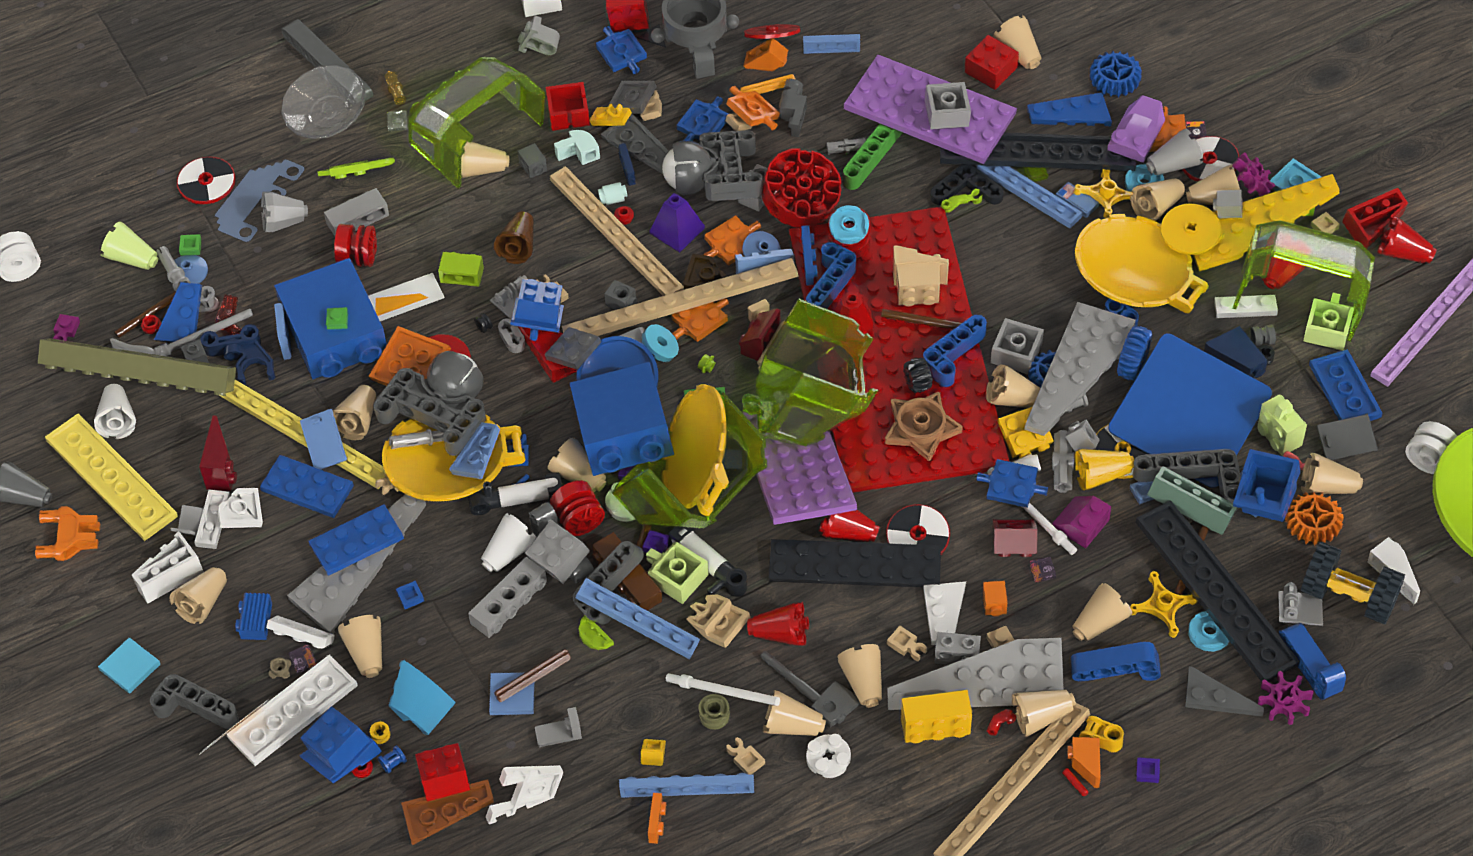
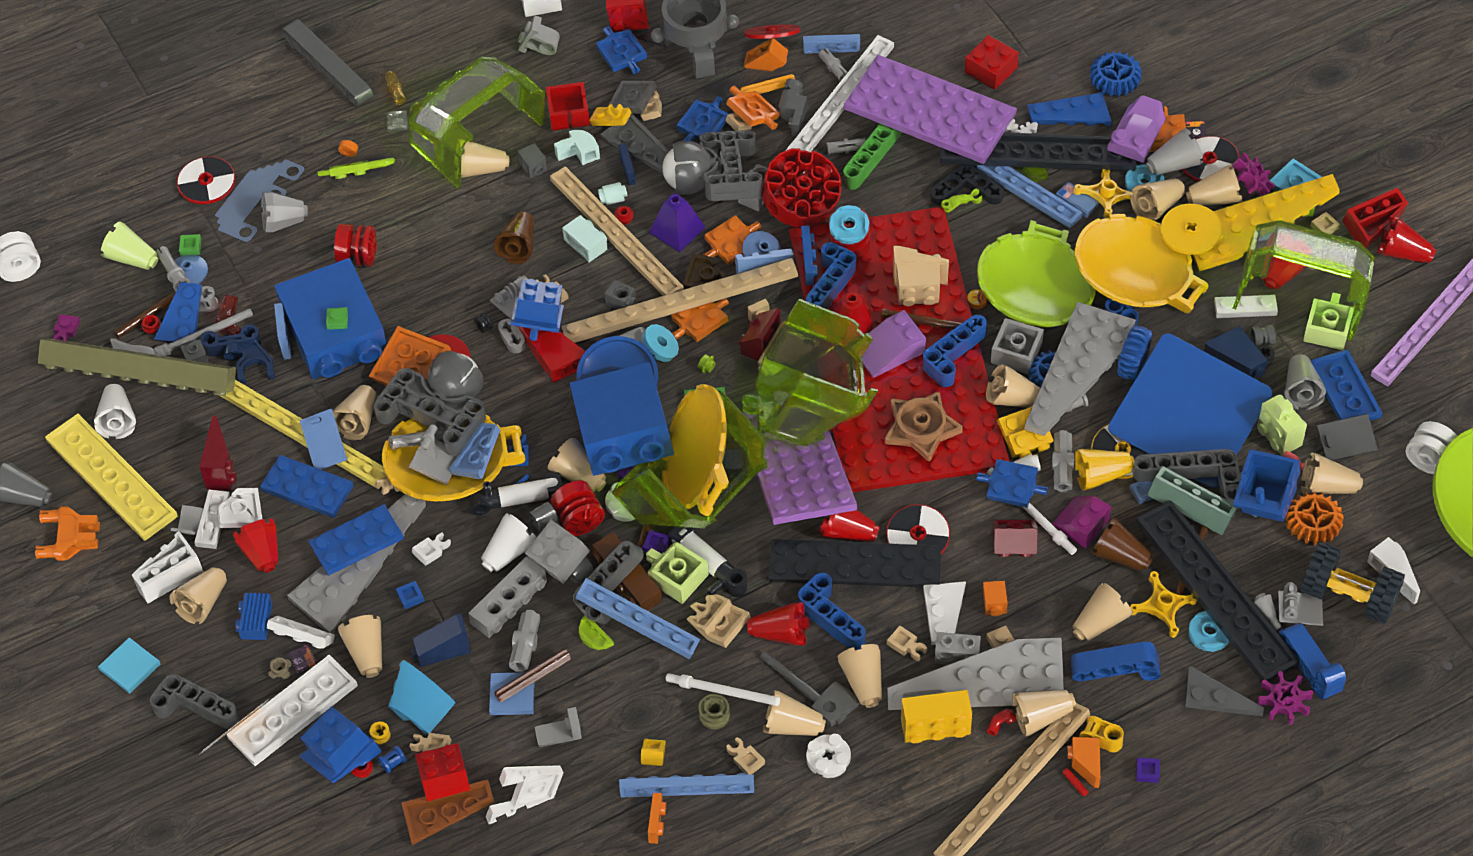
(259, 544): none -> red cone
(315, 92): clear dish -> none
(348, 148): none -> orange tile
(358, 211): light grey brick -> none
(406, 296): white sticker -> none
(430, 550): none -> white plate
(432, 458): none -> light grey plate
(432, 742): none -> tan plate
(441, 642): none -> dark blue slope
(461, 269): lime brick -> none
(524, 641): none -> light grey piece
(573, 348): flat silver plate -> none
(585, 238): none -> light aqua brick
(833, 64): none -> light grey pin
(834, 104): none -> white plate
(851, 633): none -> blue beam
(893, 344): none -> medium lavender slope
(917, 375): black gear -> none
(947, 105): light grey brick -> none
(977, 299): none -> tile
(1018, 35): tan cone -> none
(1030, 128): none -> white animal
(1033, 276): none -> lime dish
(1042, 569): tile -> none
(1082, 436): light grey brick -> none
(1122, 547): none -> reddish brown cone
(1228, 204): light grey brick -> none
(1266, 607): none -> light grey cone
(1303, 384): none -> light grey cone

